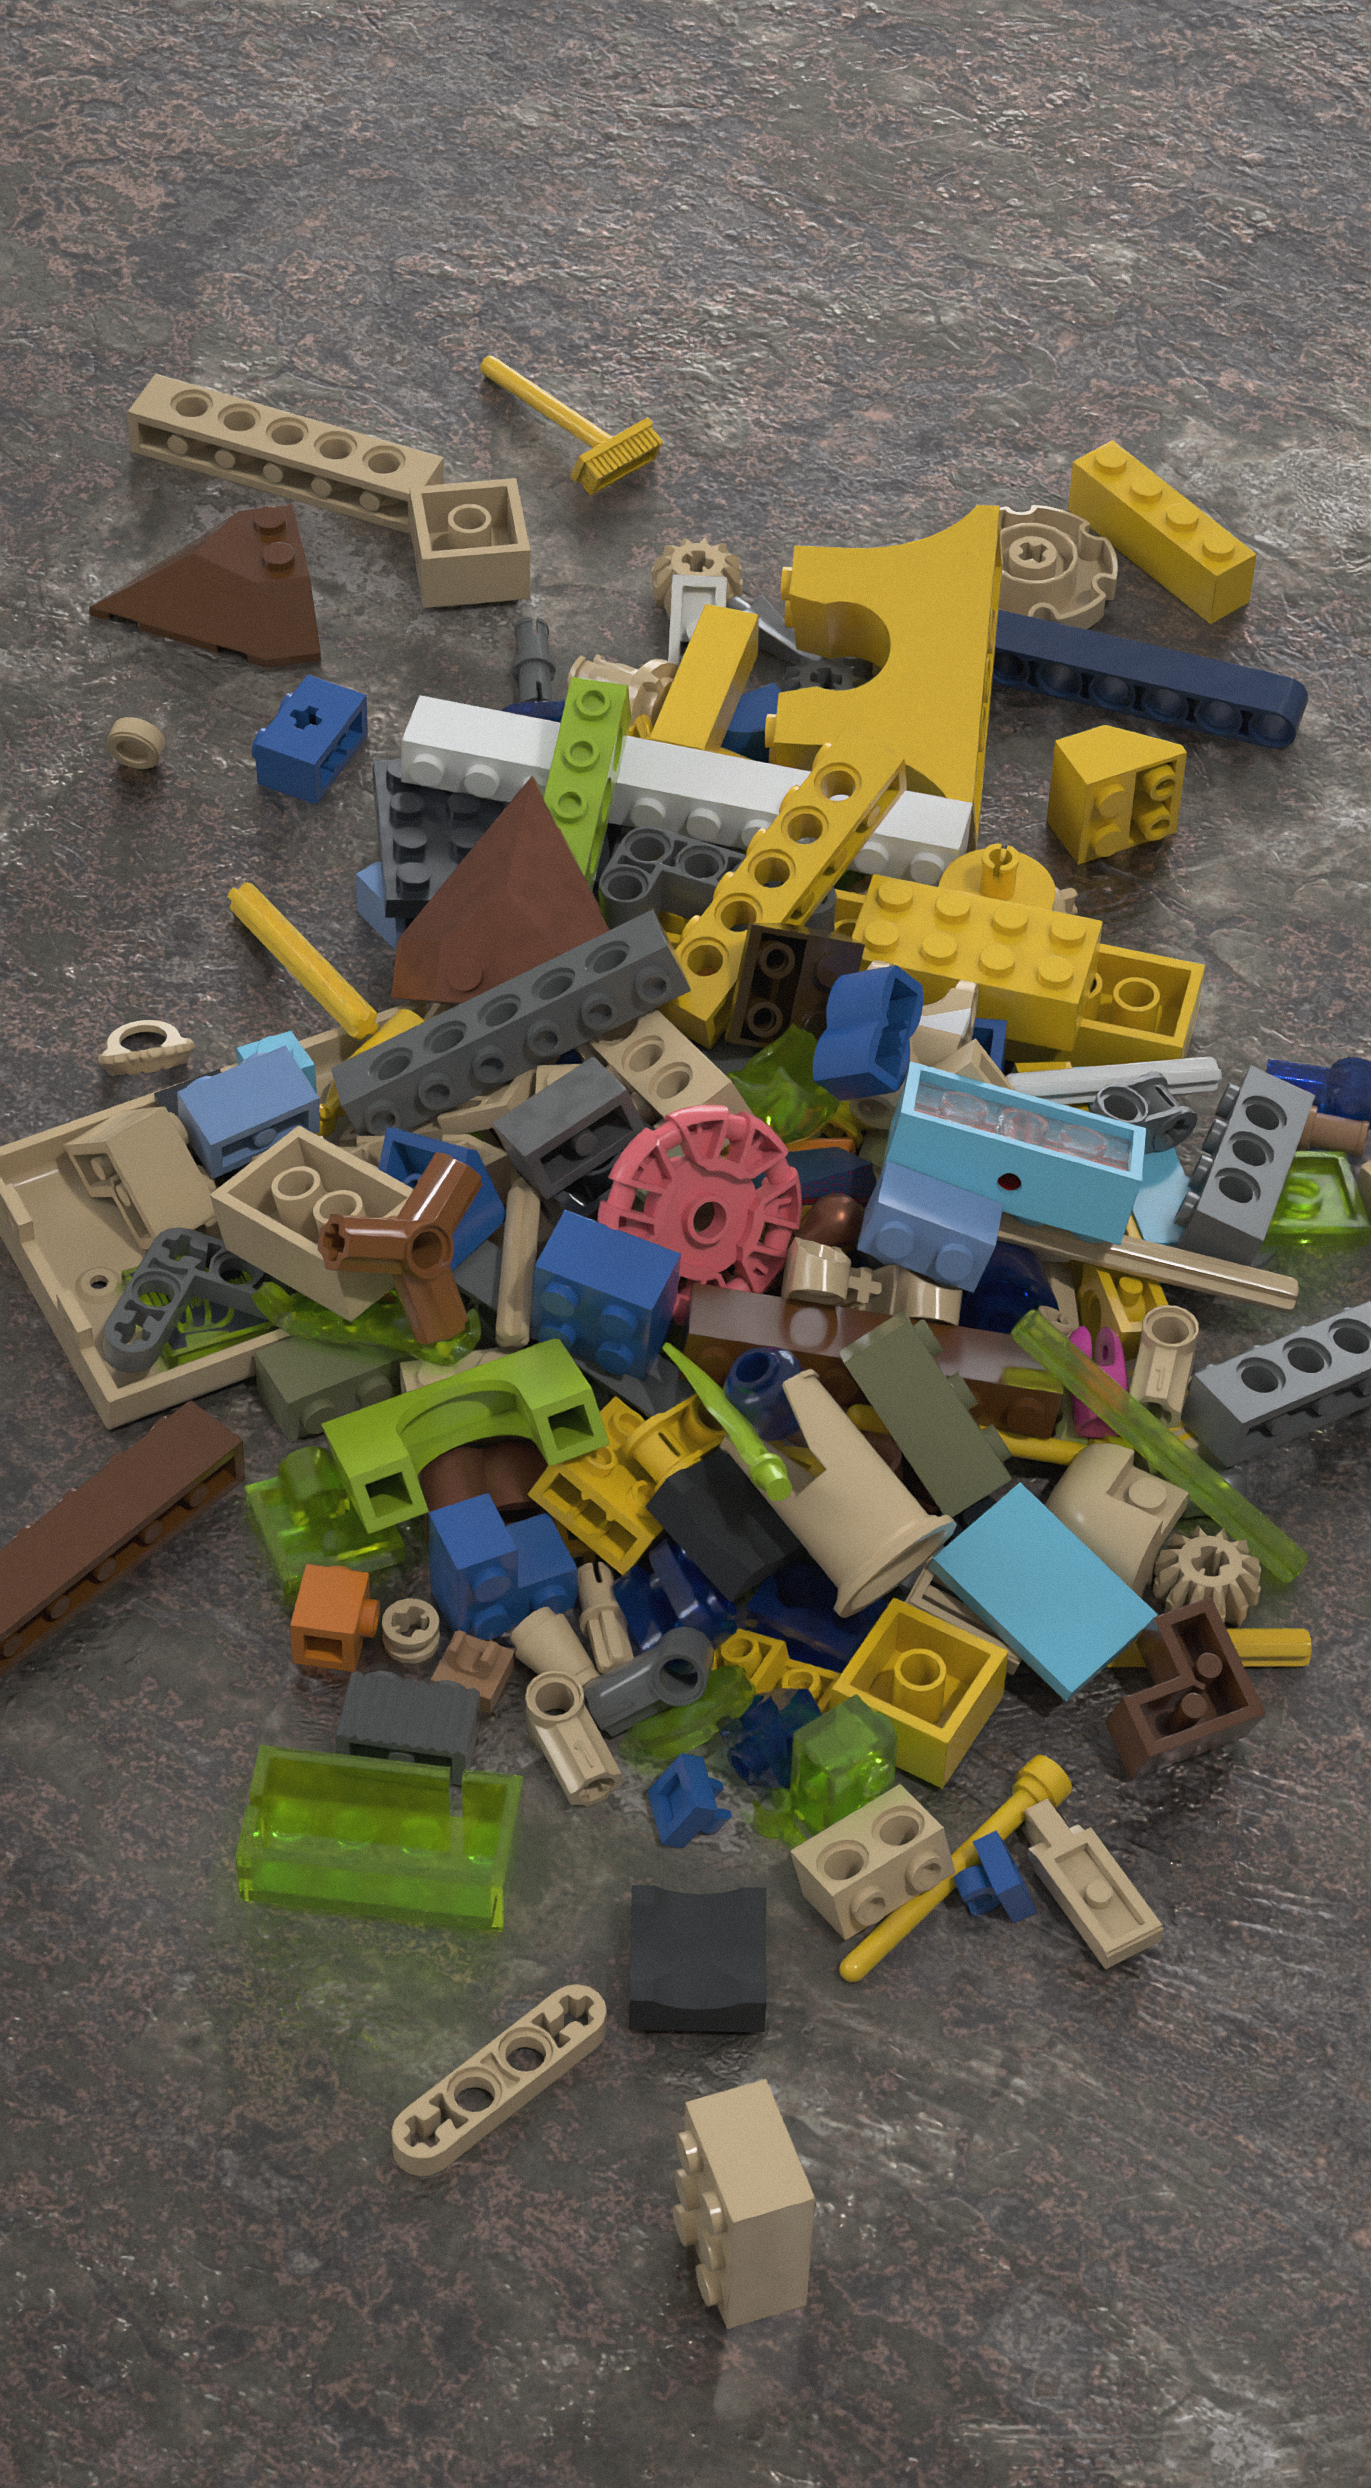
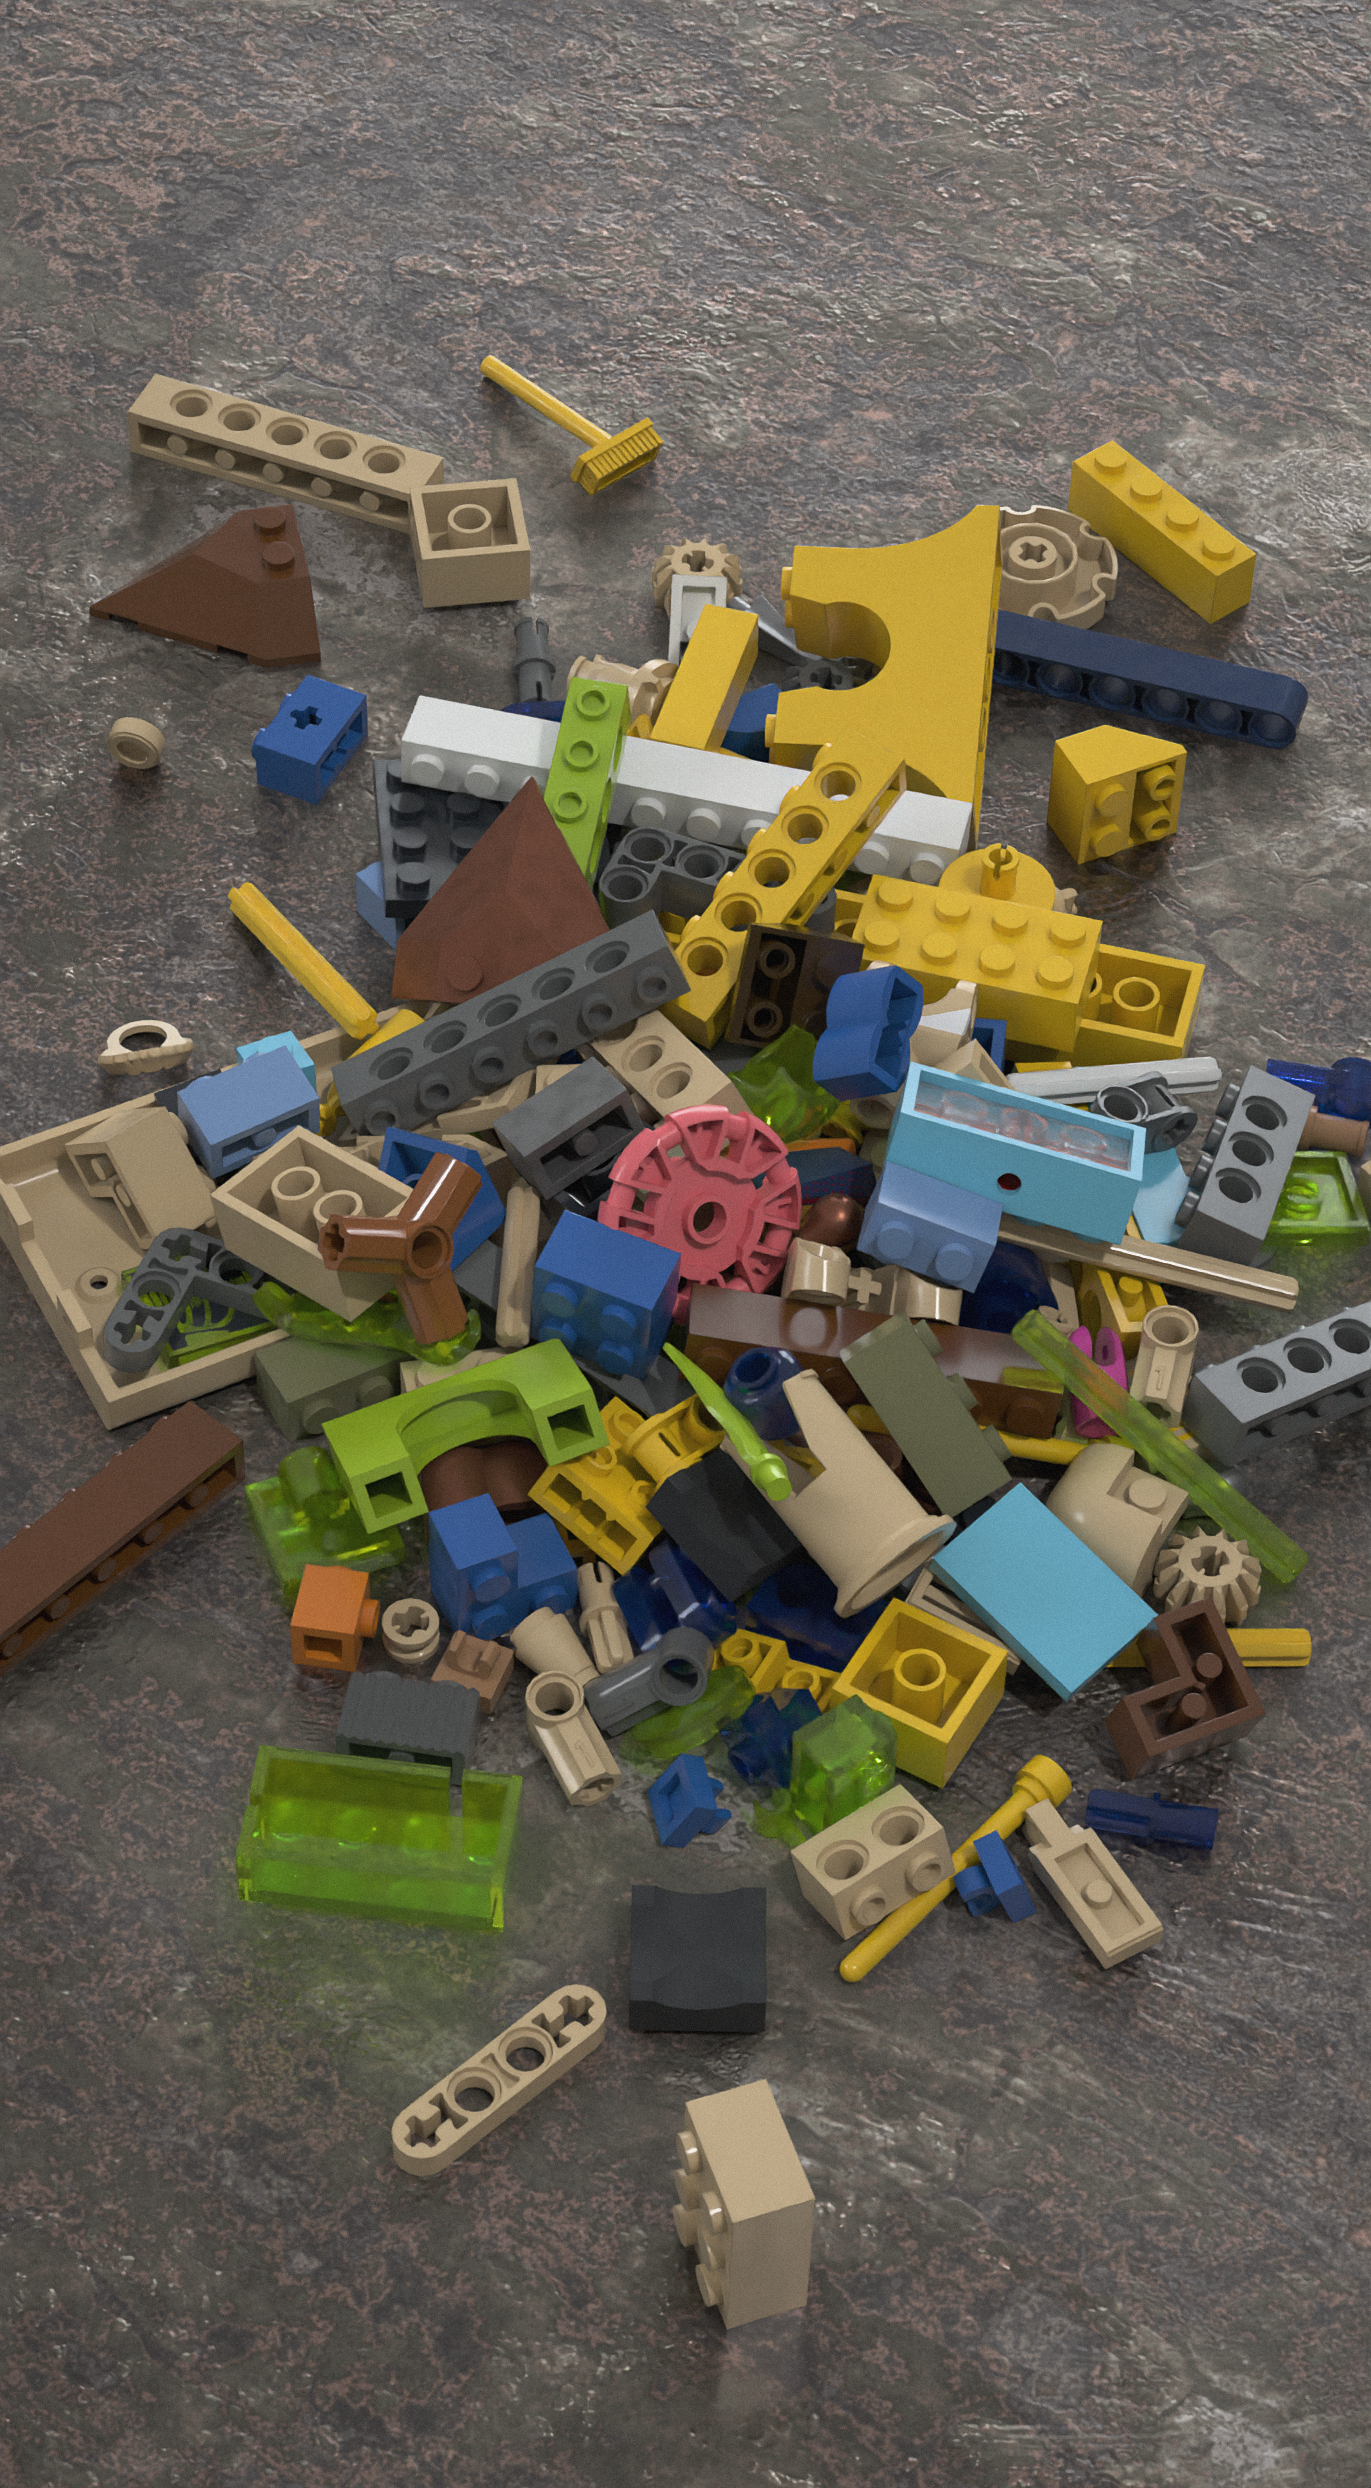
(1152, 1818): none -> clear blue axle

